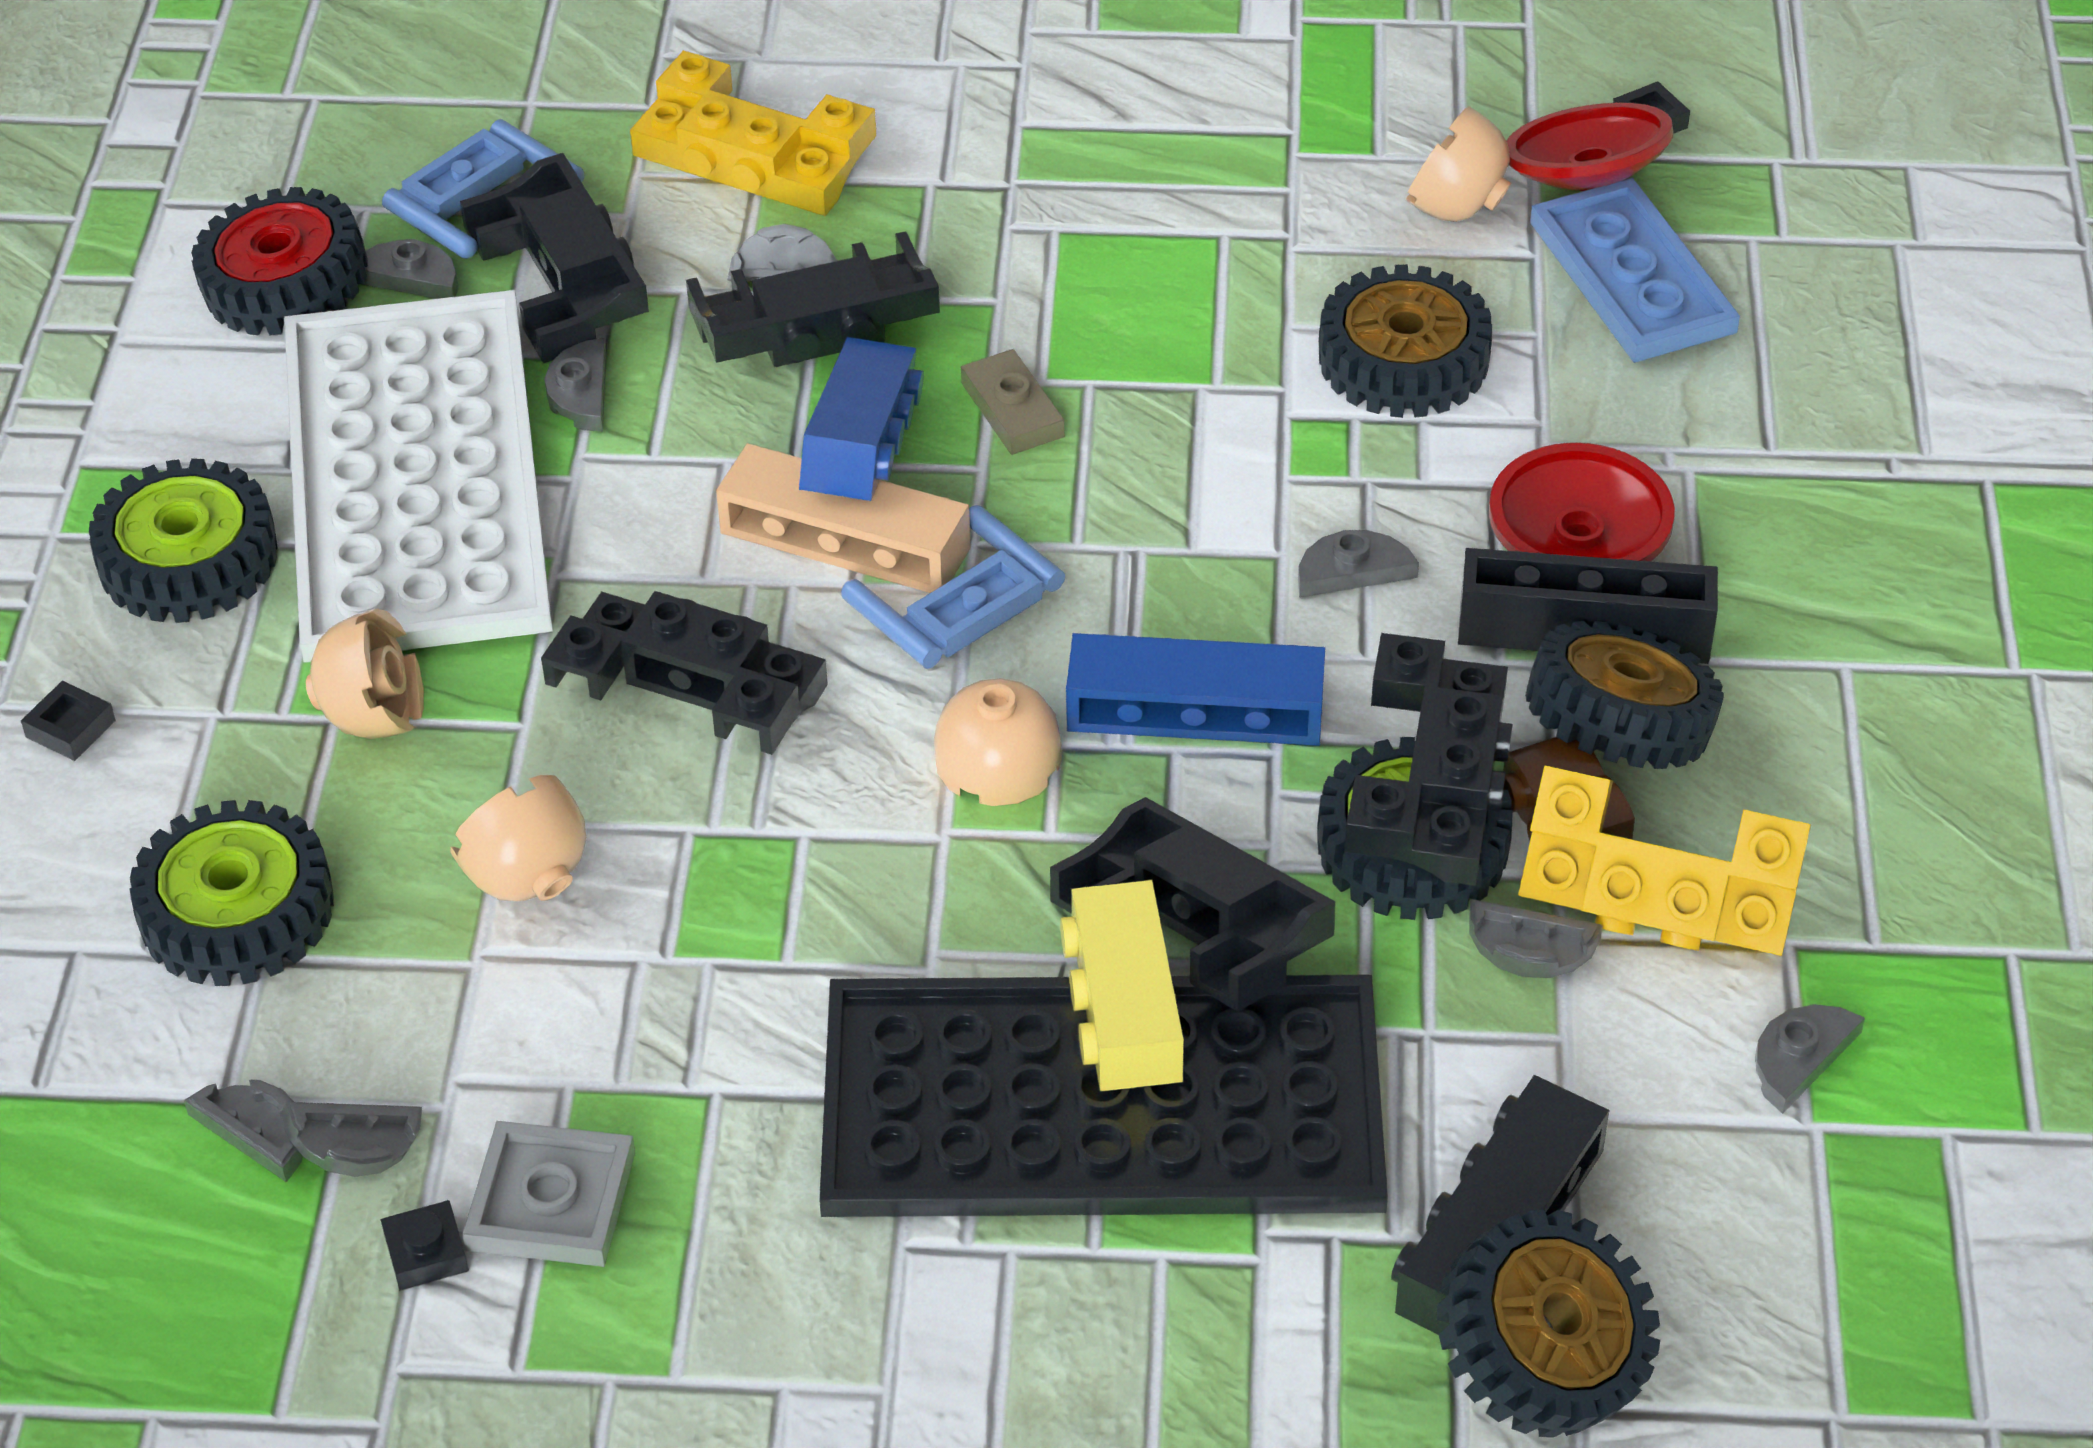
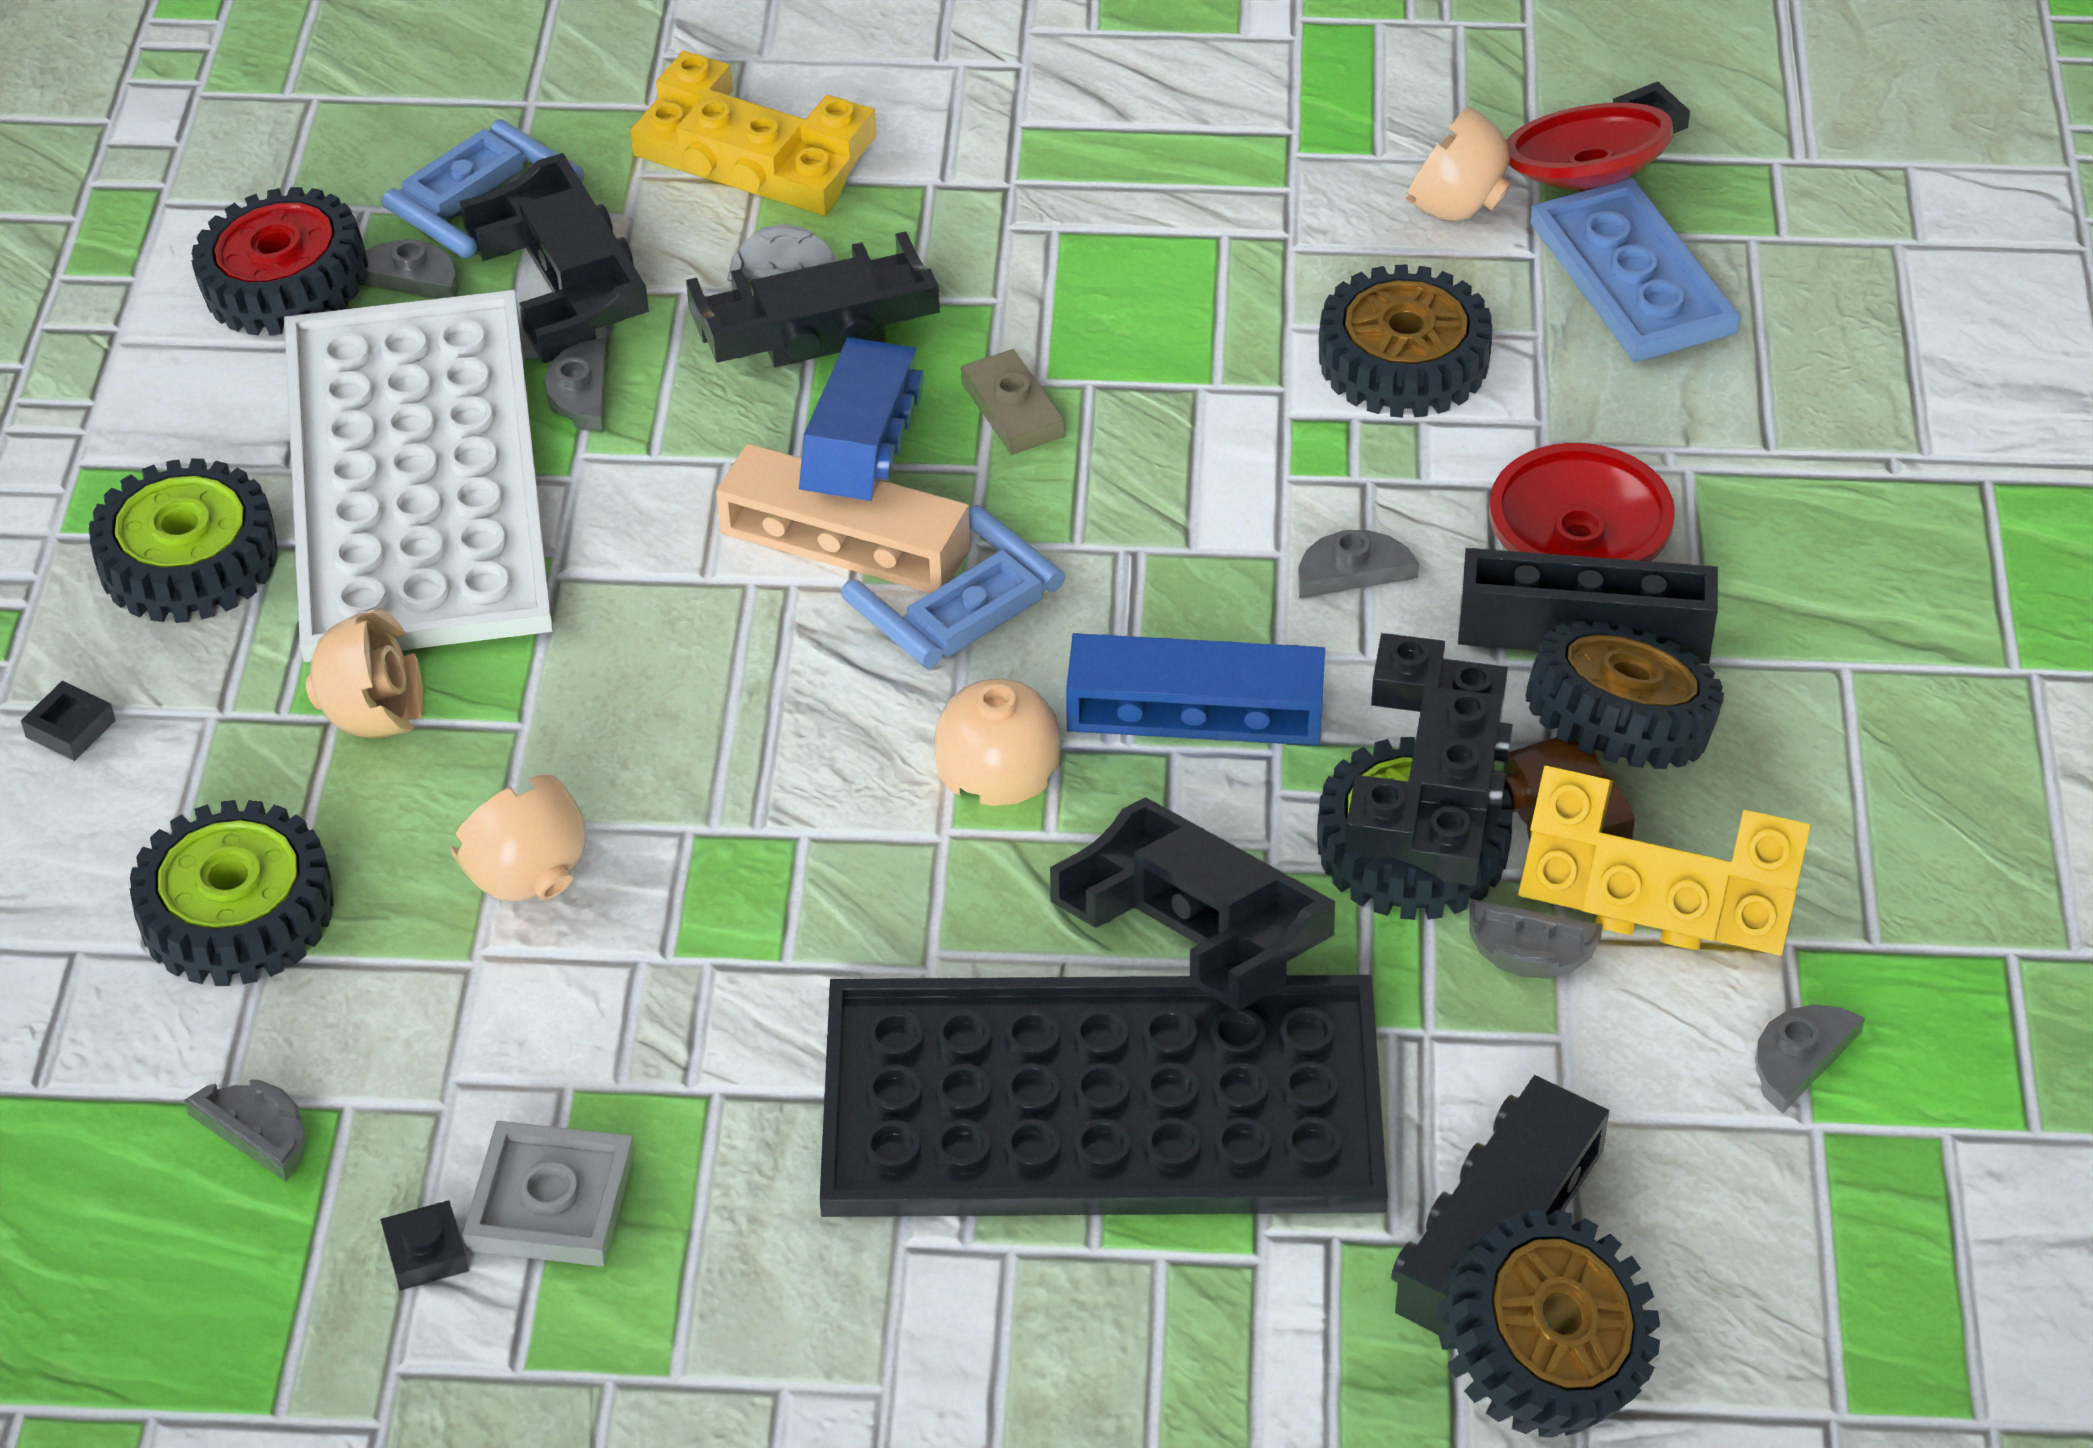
(351, 1137): flat silver plate -> none
(691, 657): black bracket -> none
(1123, 986): light yellow brick -> none

